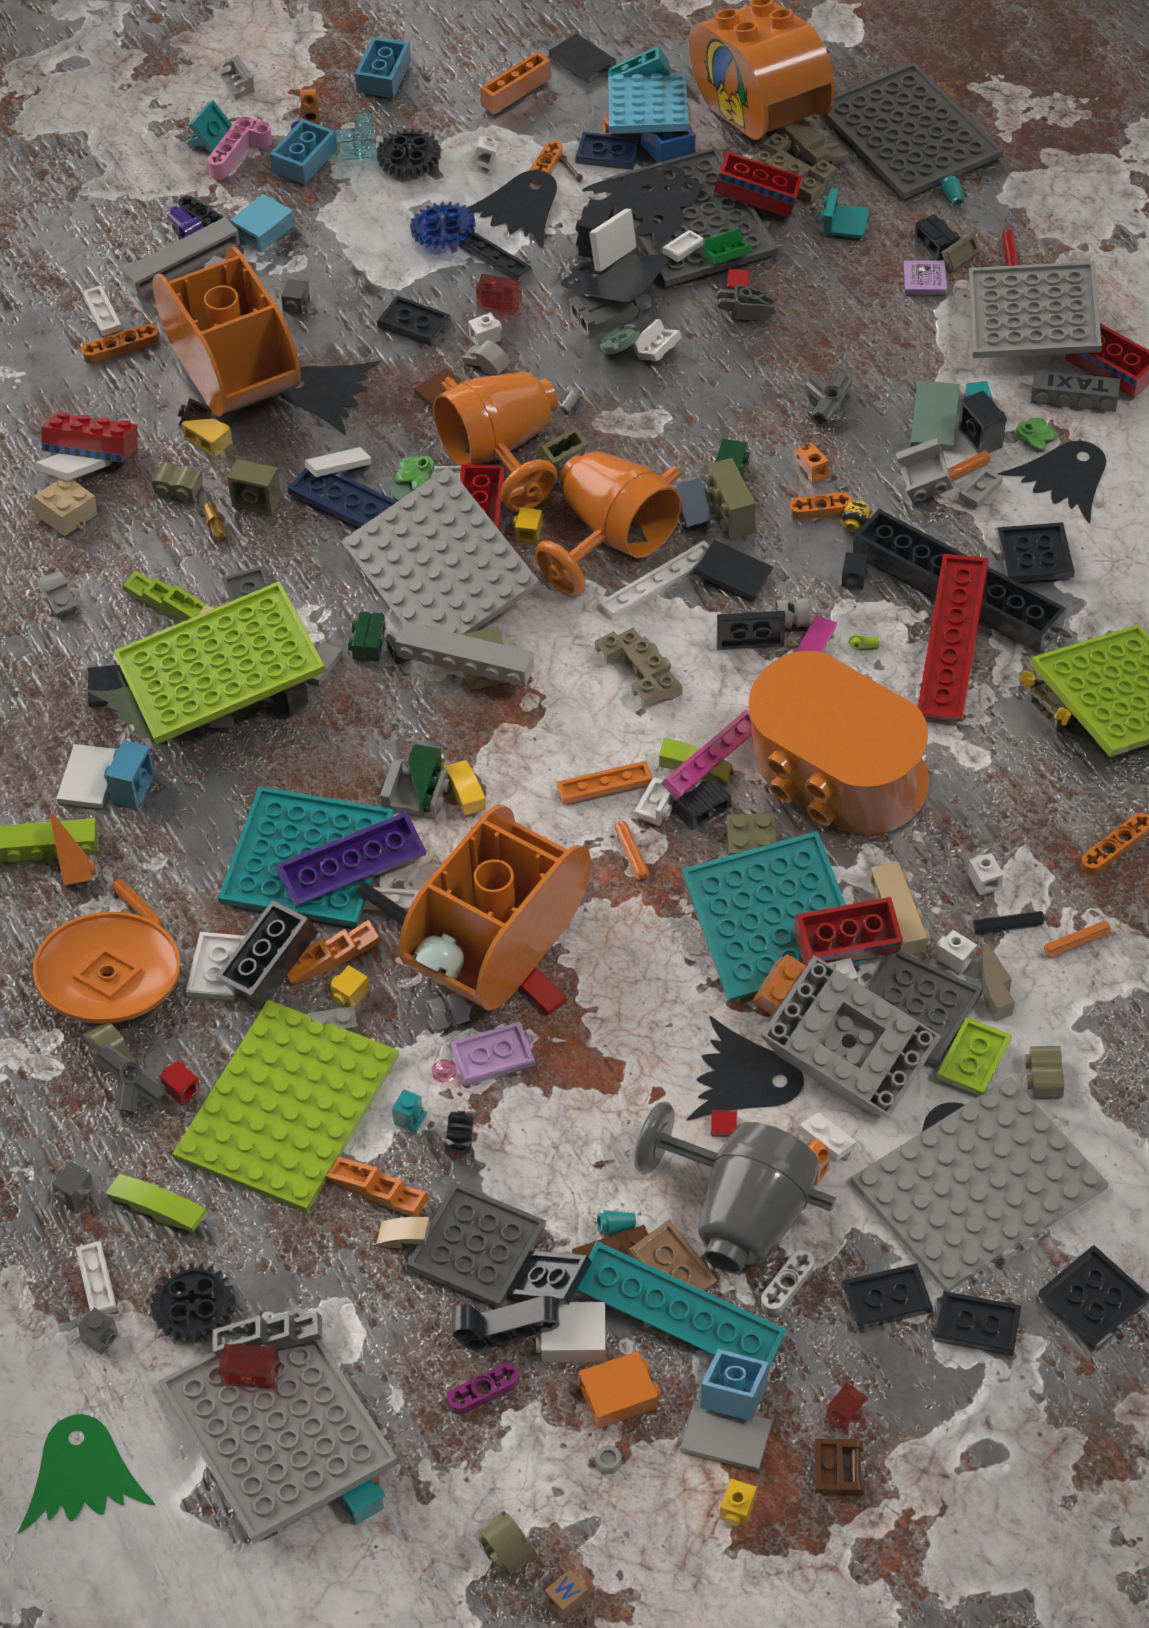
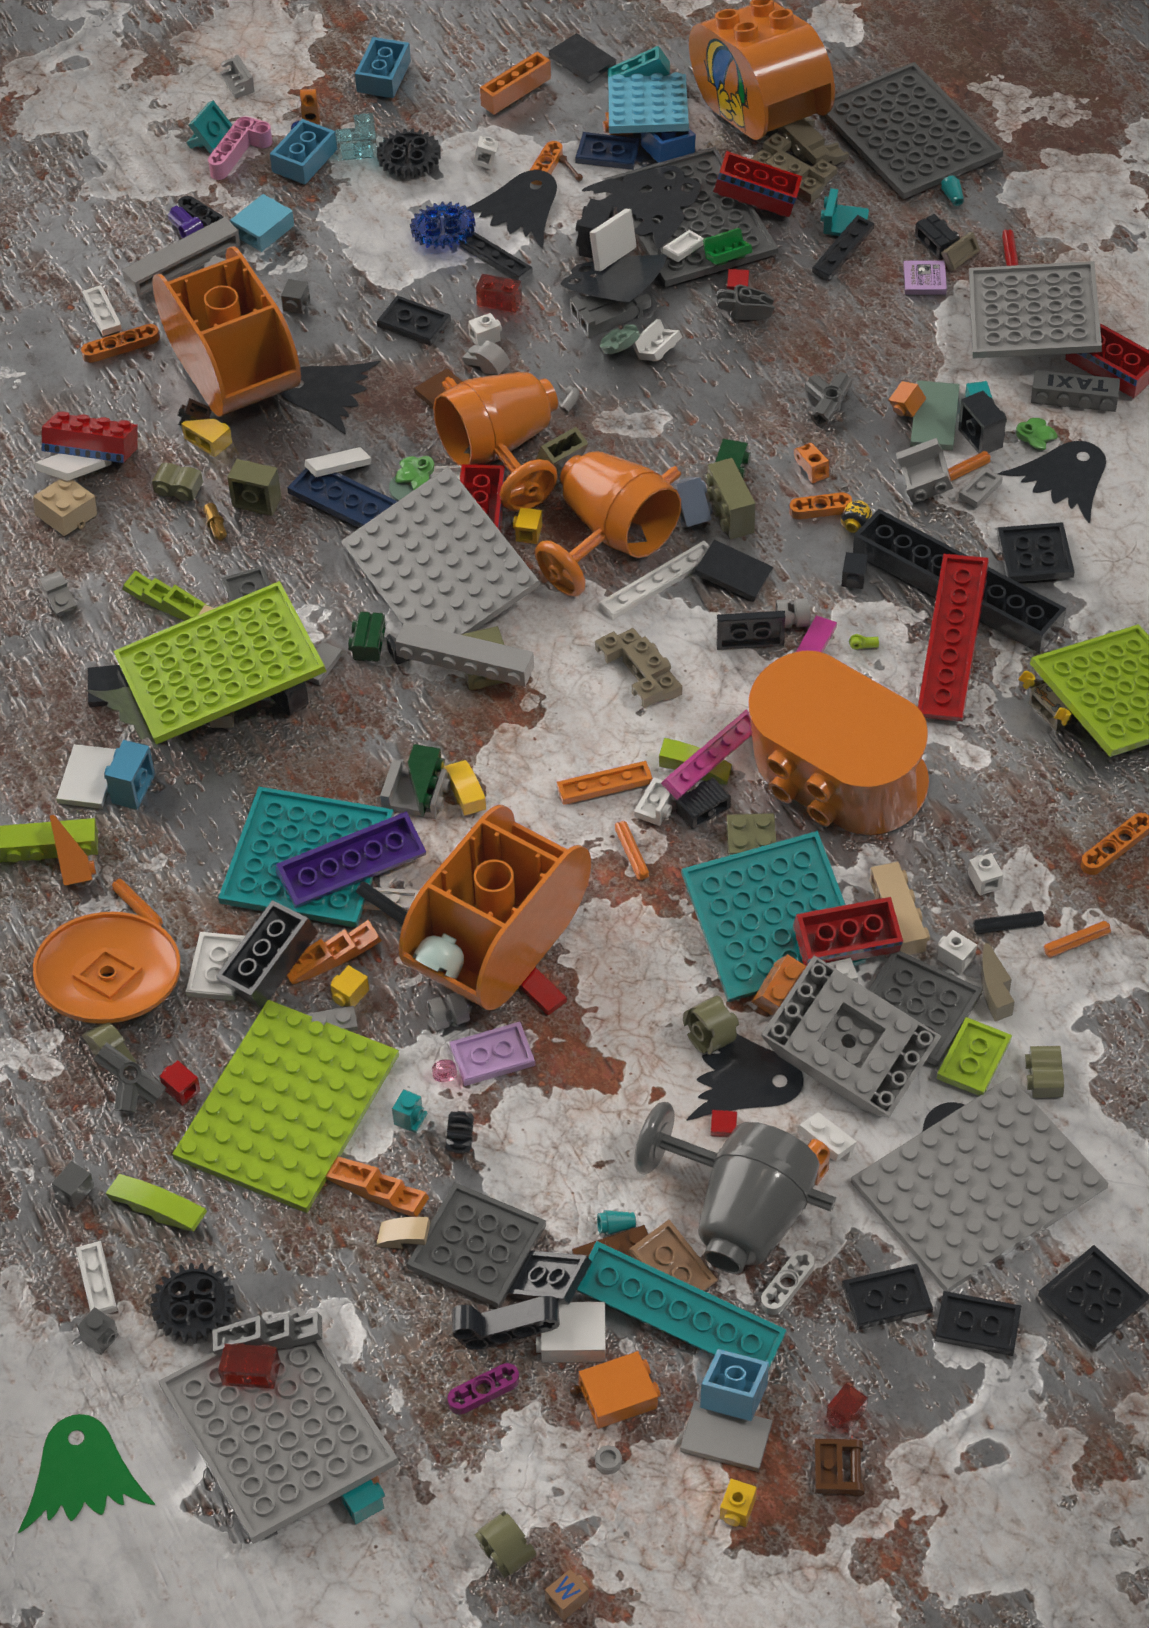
(710, 1025): none -> olive brick
(843, 247): none -> black tile
(907, 399): none -> orange brick

